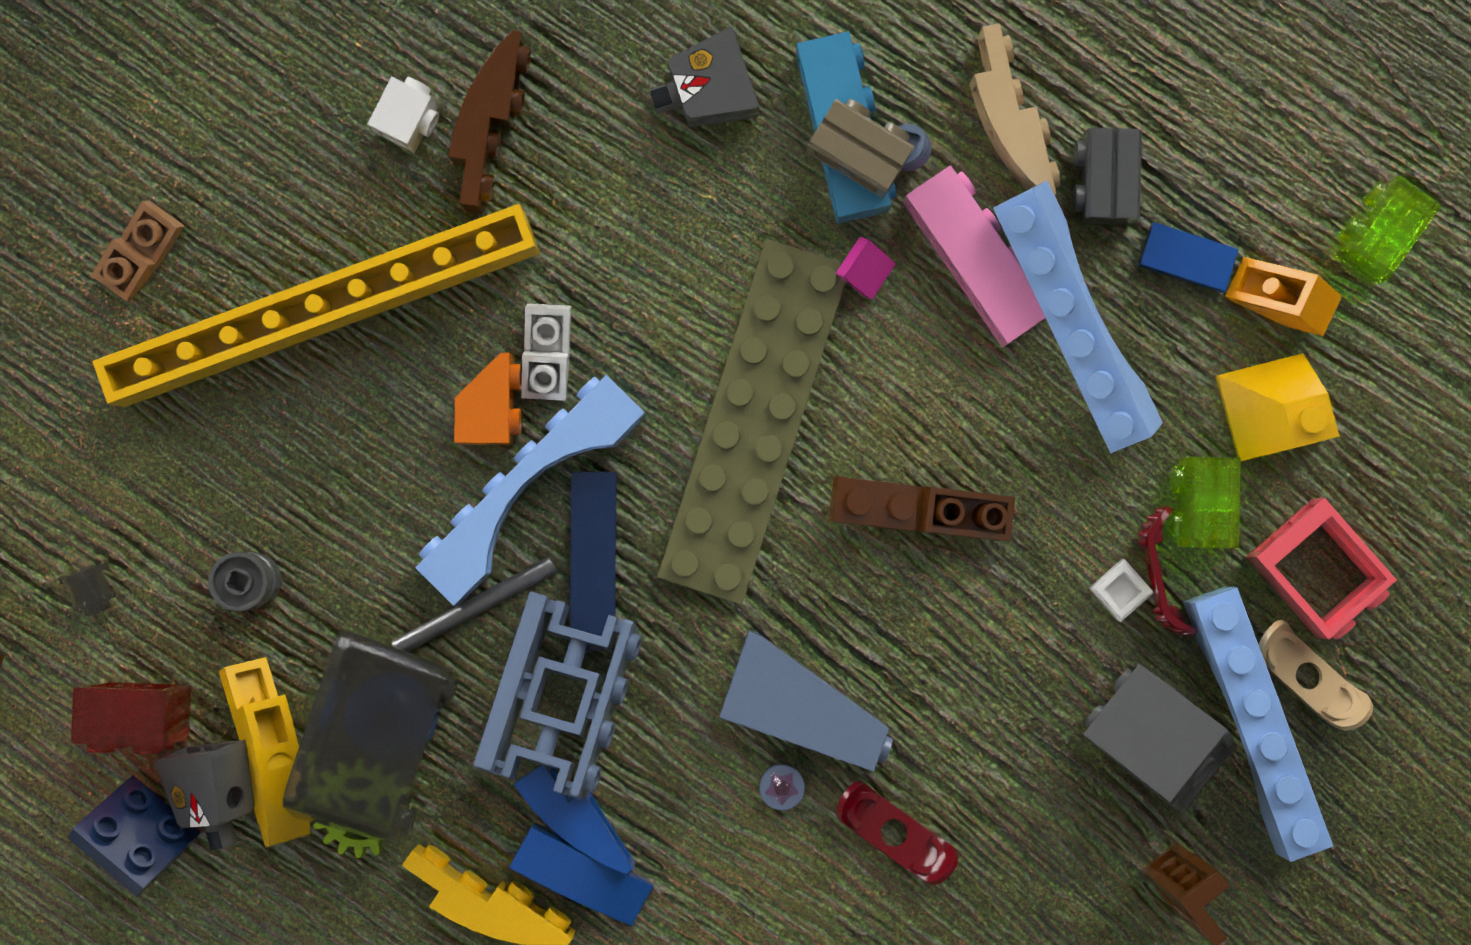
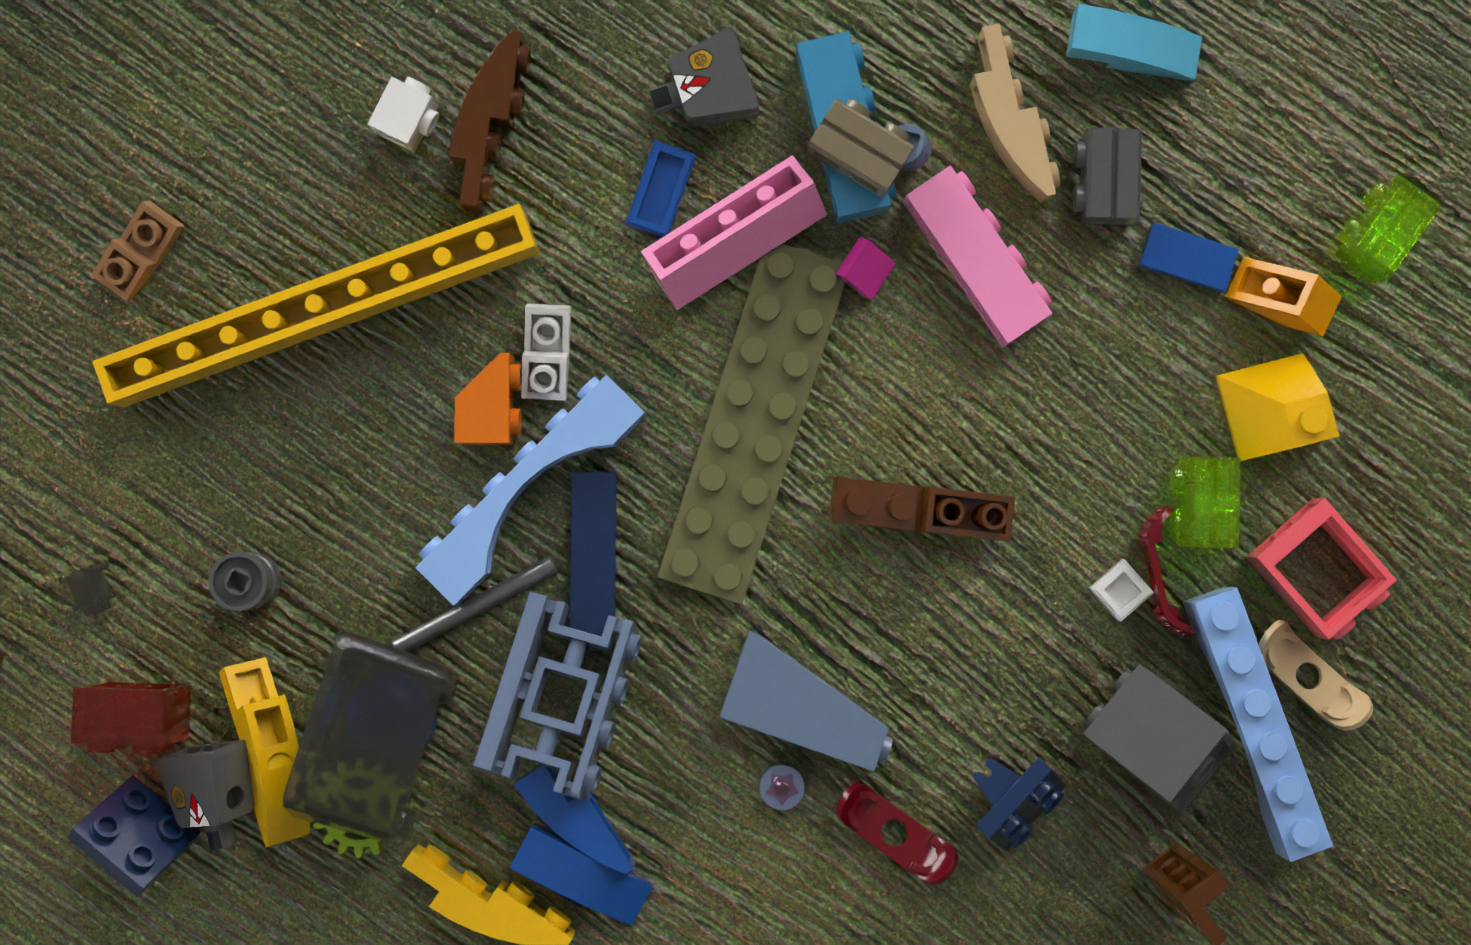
(661, 189): none -> blue tile
(735, 232): none -> bright pink brick
(1017, 800): none -> dark blue plate
(1047, 257): light blue arch -> none
(1133, 43): none -> medium azure slope

